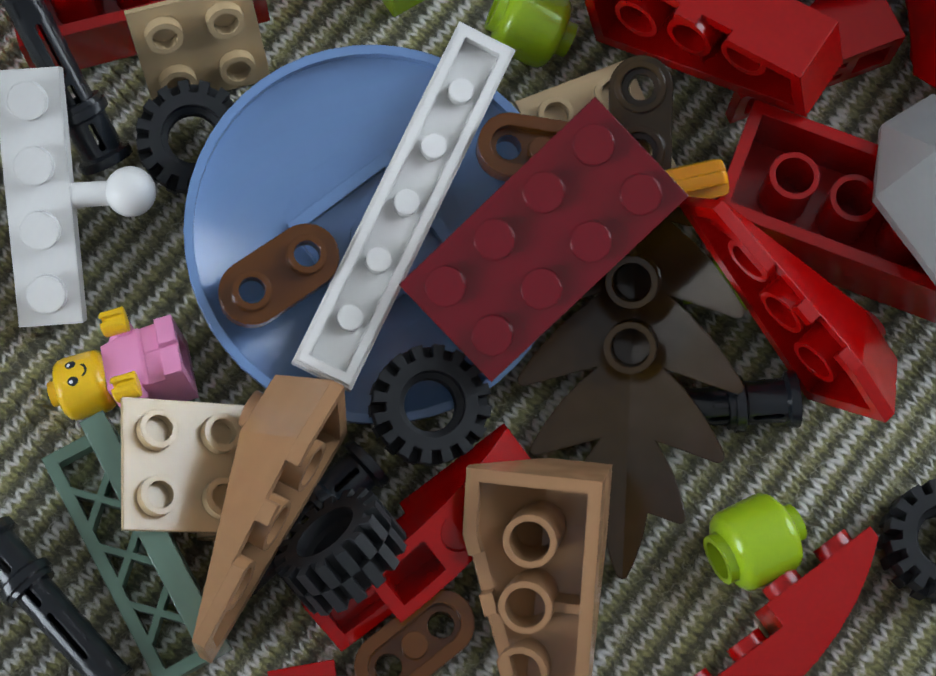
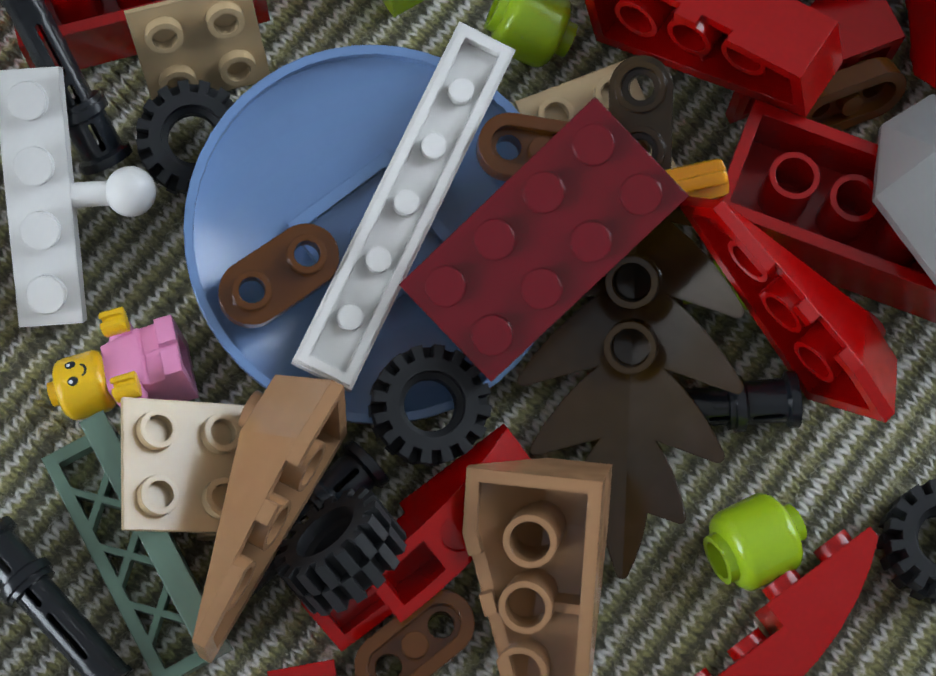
(859, 94): none -> reddish brown plate

